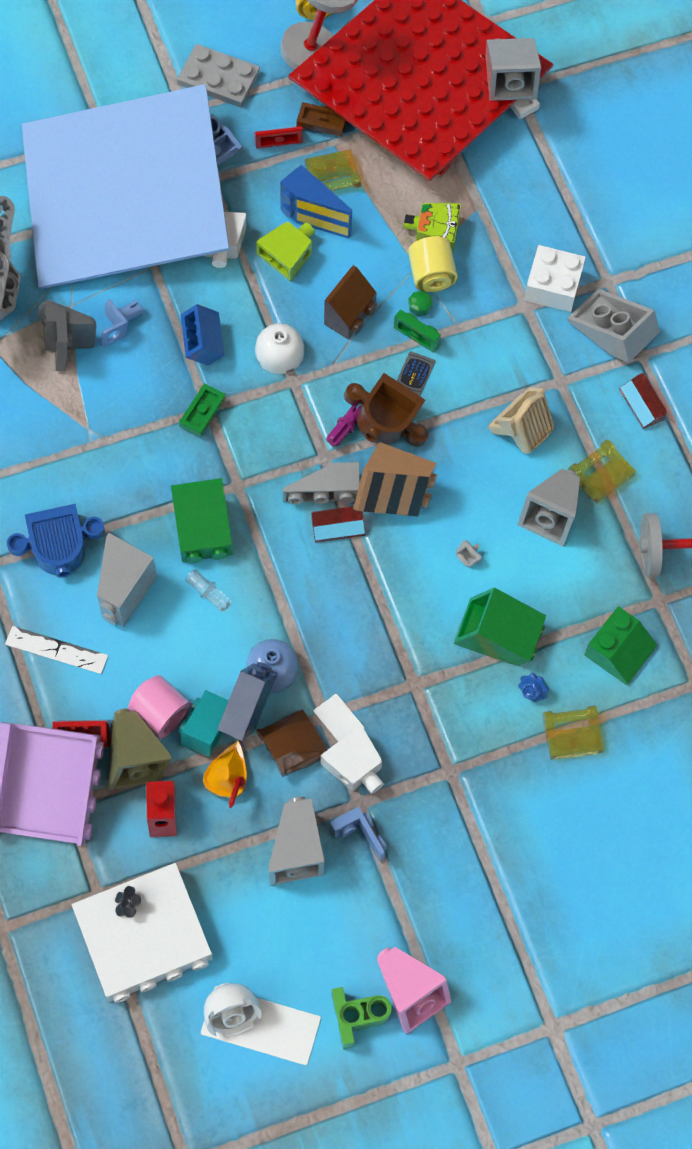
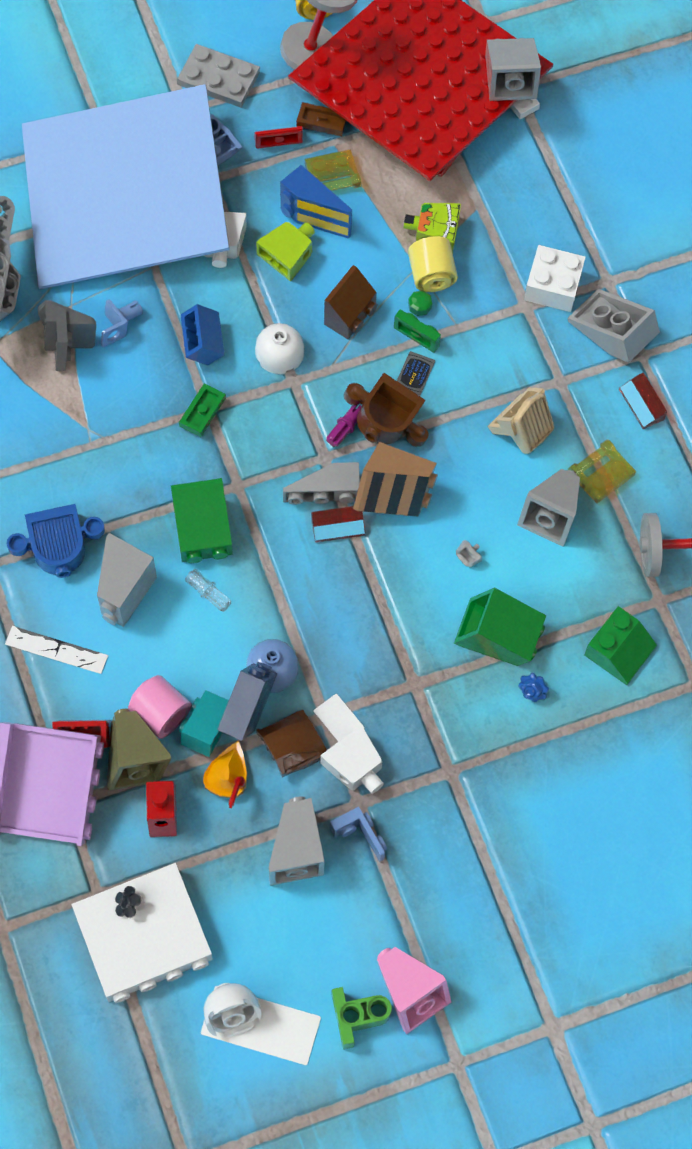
(573, 741): clear yellow plate -> none

